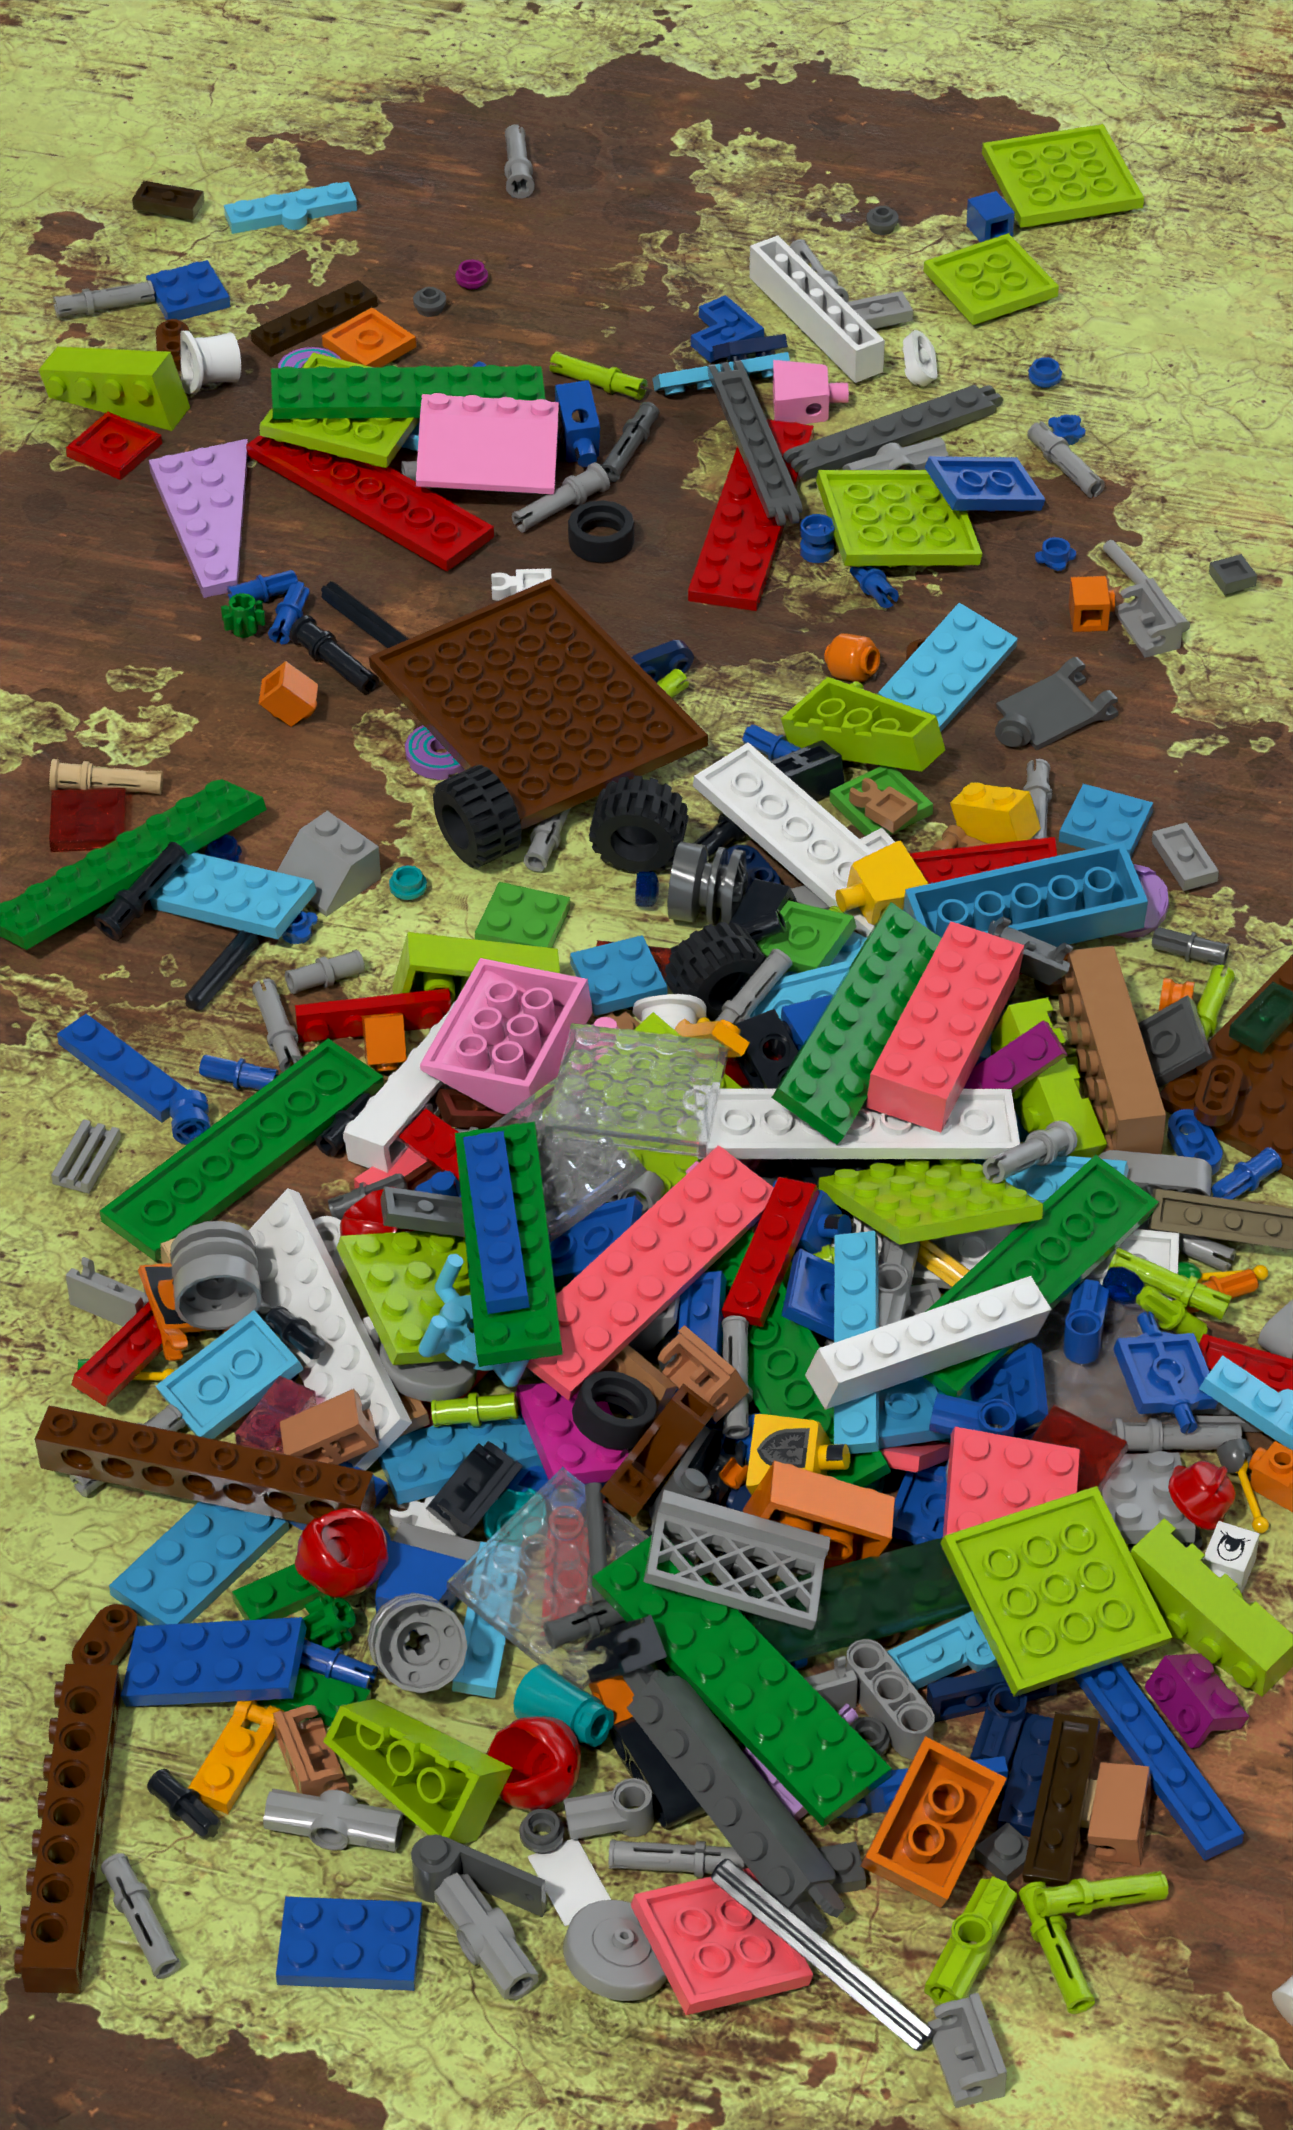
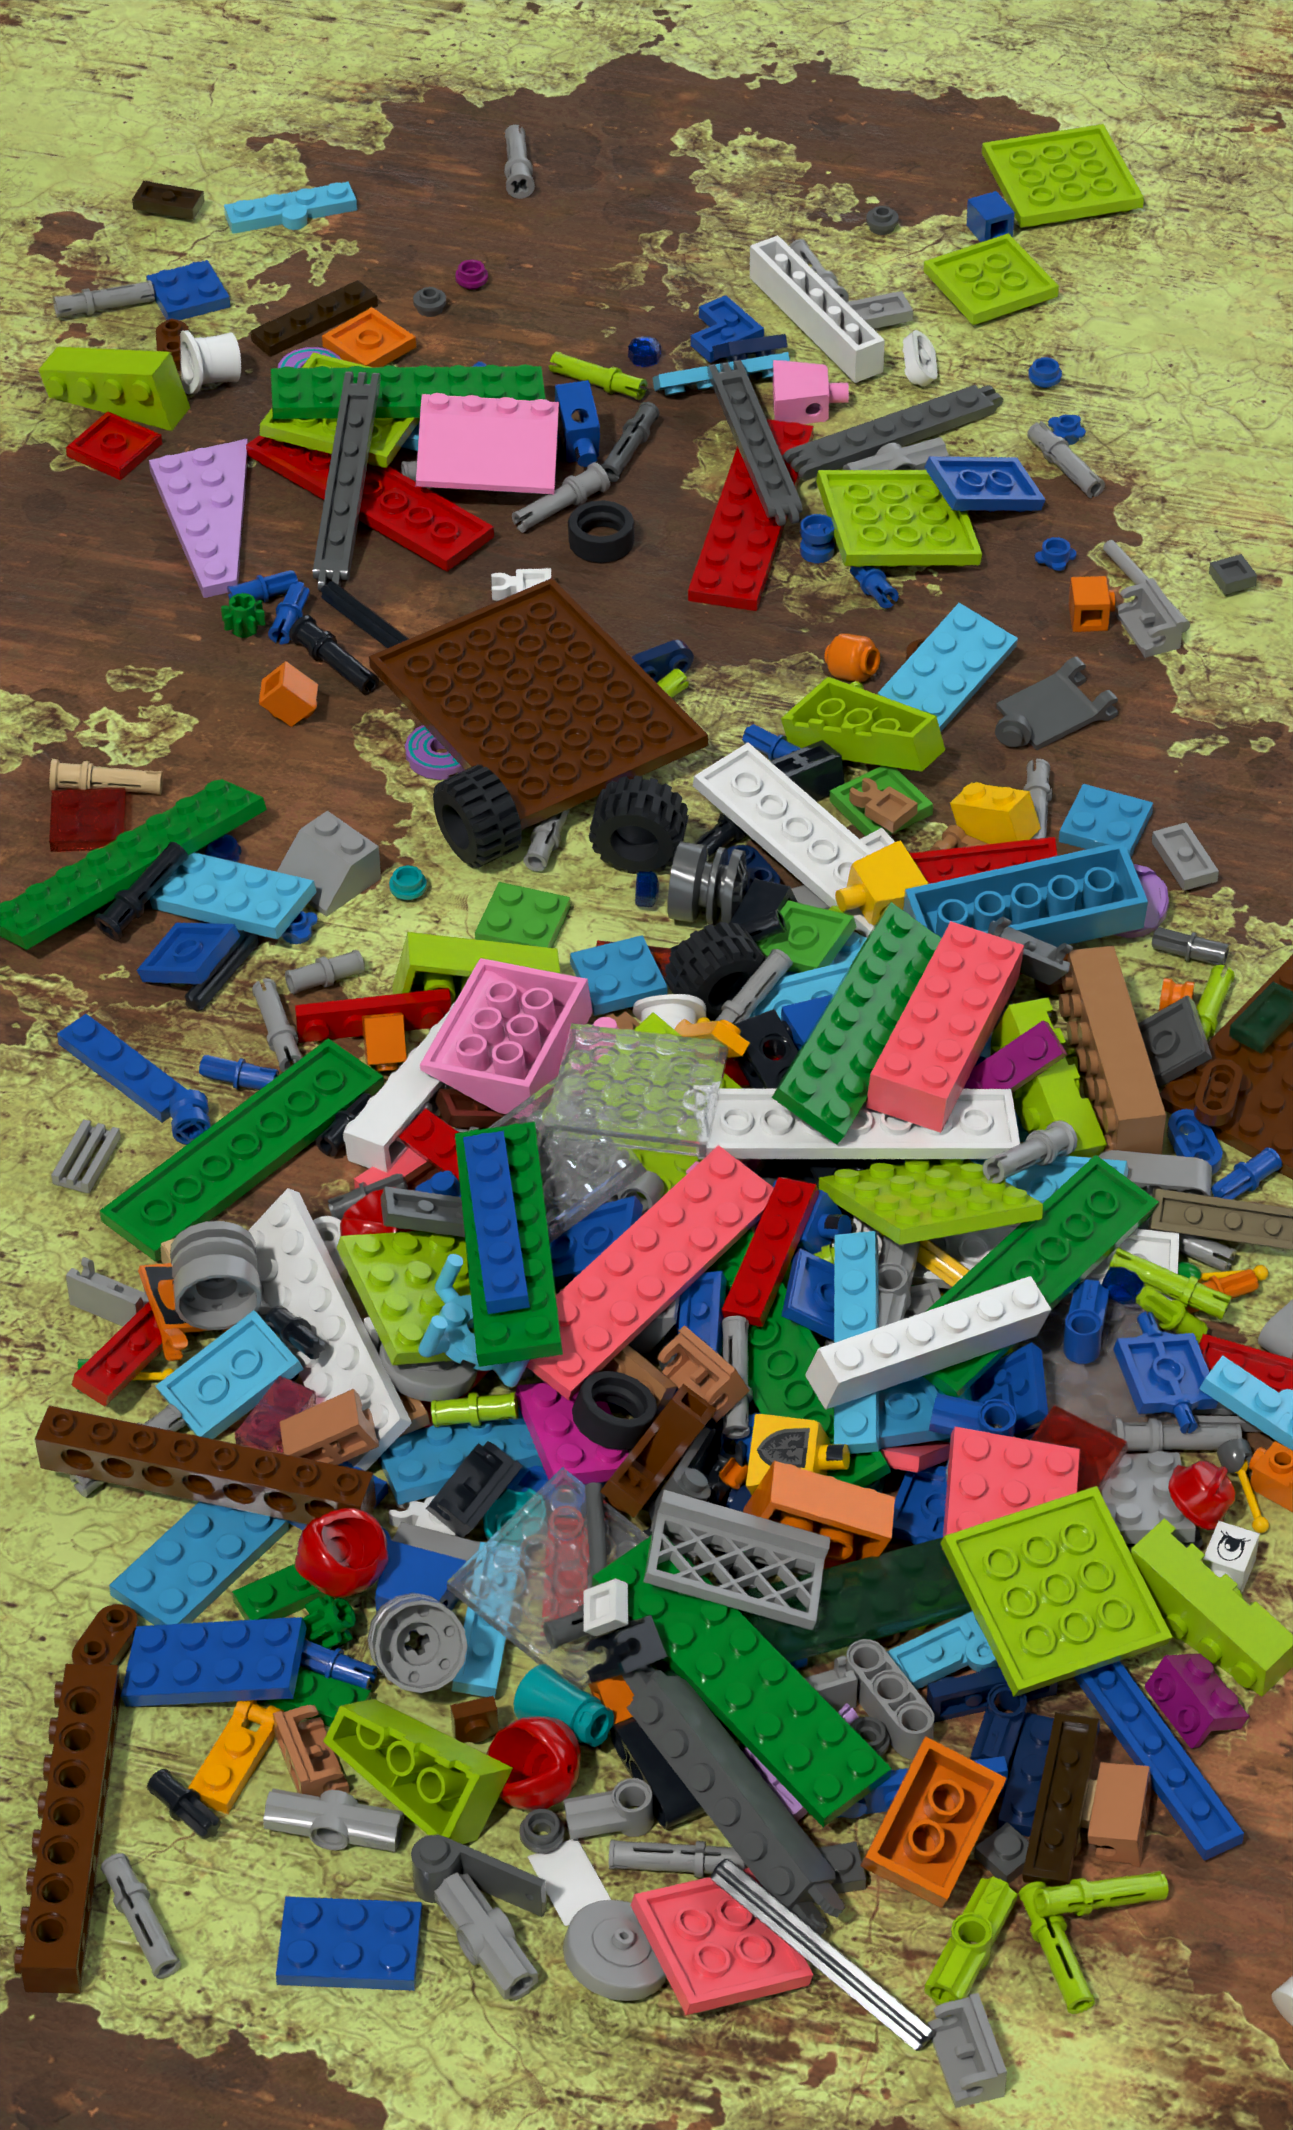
(188, 953): none -> blue plate
(346, 479): none -> dark grey hinge
(474, 1720): none -> reddish brown plate
(605, 1607): none -> white plate
(644, 351): none -> clear blue tile

